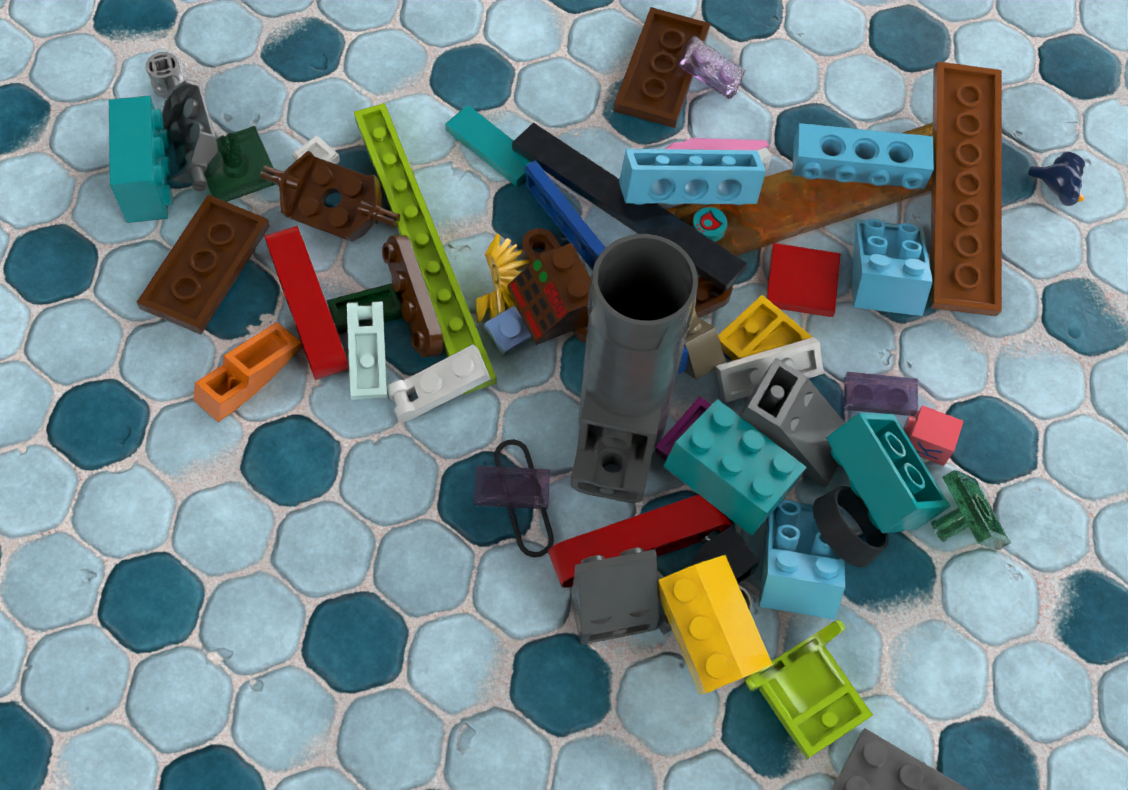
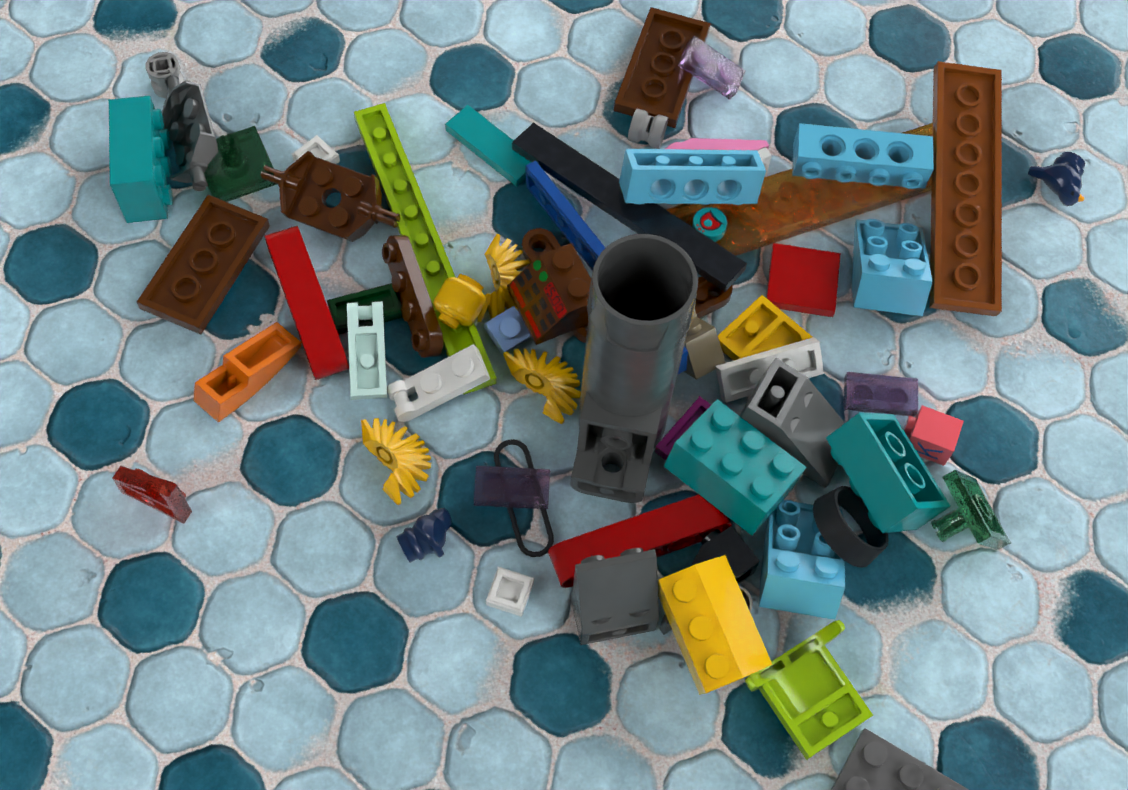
(153, 492): none -> clear red wing
(401, 456): none -> yellow hair
(426, 535): none -> dark blue animal
(459, 301): none -> yellow head
(509, 591): none -> white tile
(546, 379): none -> yellow hair
(640, 127): none -> light grey wheel

